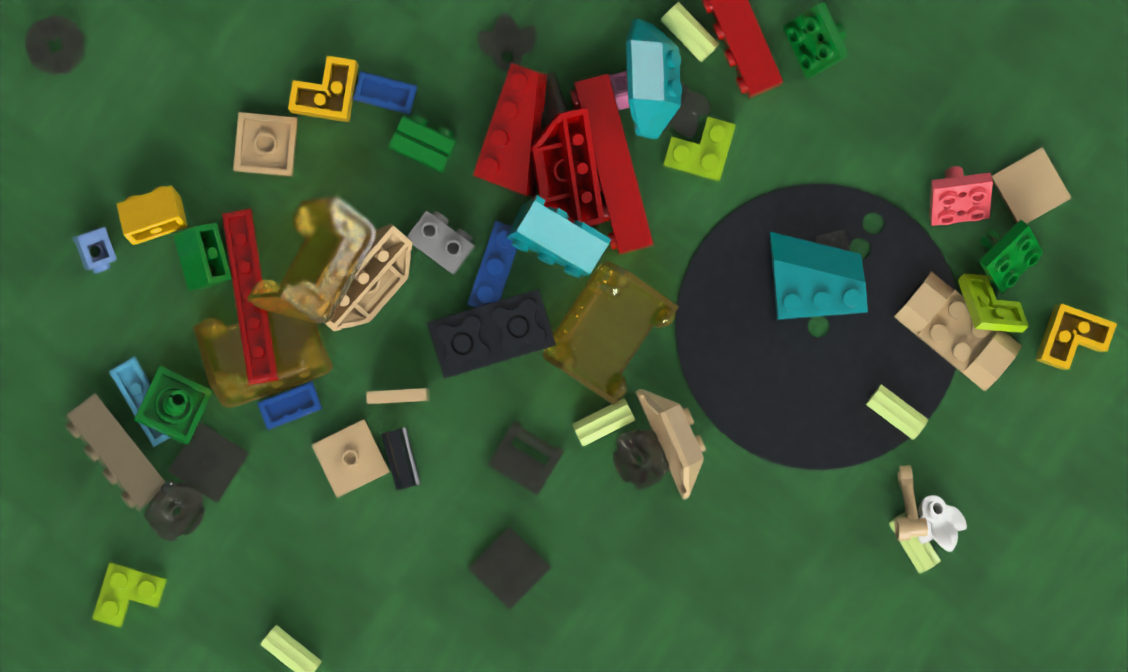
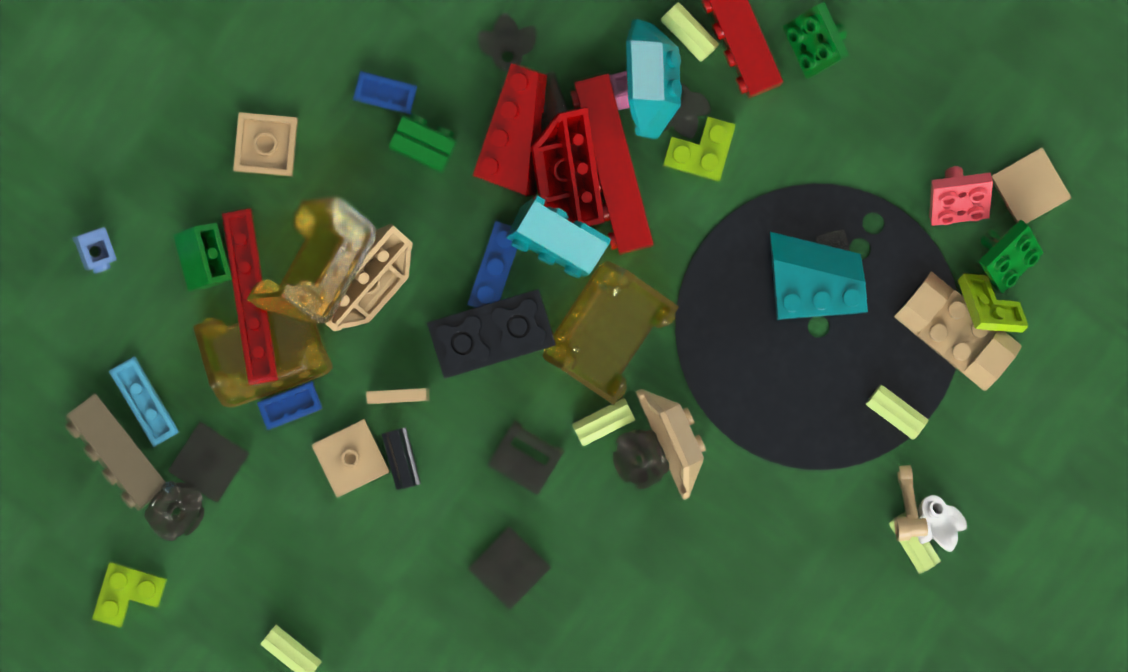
(50, 29): clear smoke plate -> none
(151, 214): yellow brick -> none
(173, 405): green plate -> none
(331, 99): yellow brick -> none
(441, 242): light grey brick -> none
(1071, 328): yellow brick -> none

